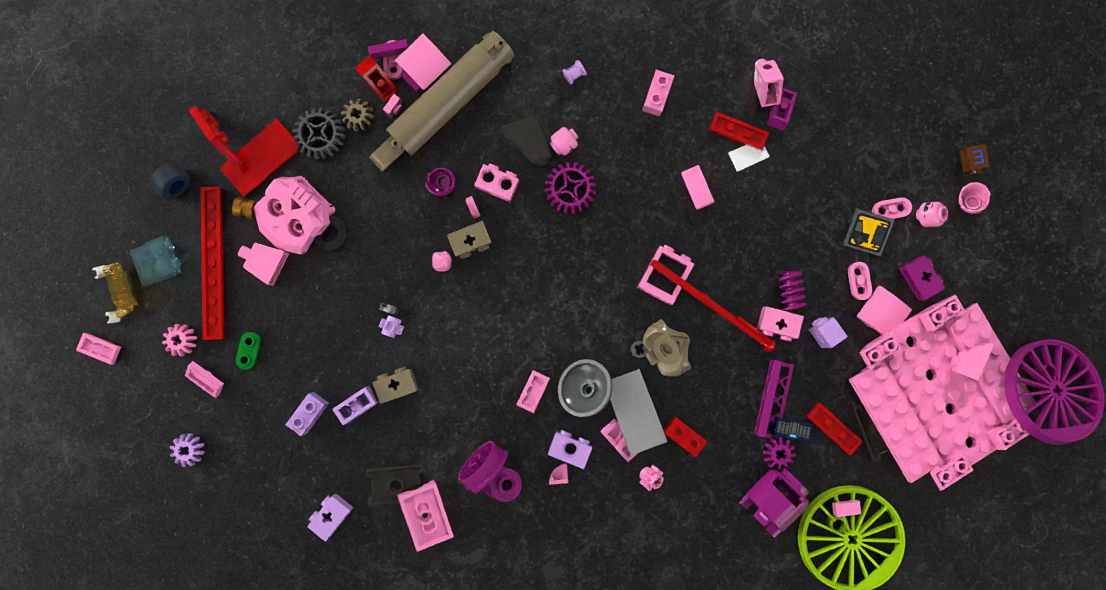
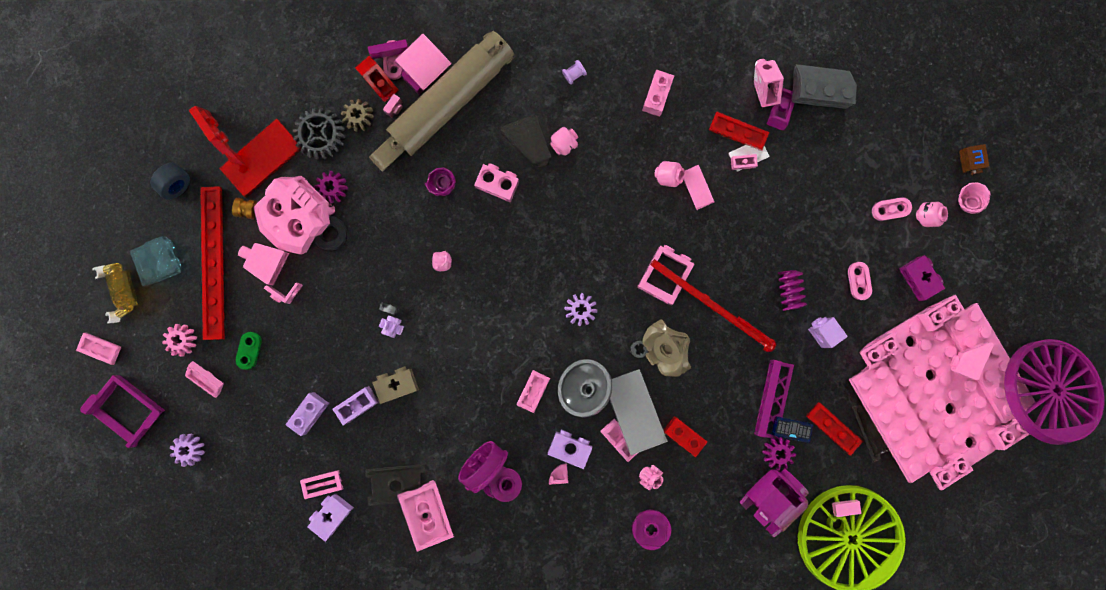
(94, 402): none -> magenta piece
(277, 296): none -> bright pink bracket
(334, 180): none -> magenta gear
(337, 480): none -> bright pink tile
(472, 207): bright pink tile -> none
(476, 231): dark tan brick -> none
(562, 191): magenta gear -> none
(576, 304): none -> lavender gear
(659, 537): none -> magenta plate
(669, 174): none -> bright pink head
(744, 162): none -> bright pink piece
(791, 322): bright pink brick -> none
(823, 87): none -> dark grey slope
(868, 232): tile -> none
(883, 311): bright pink slope -> none

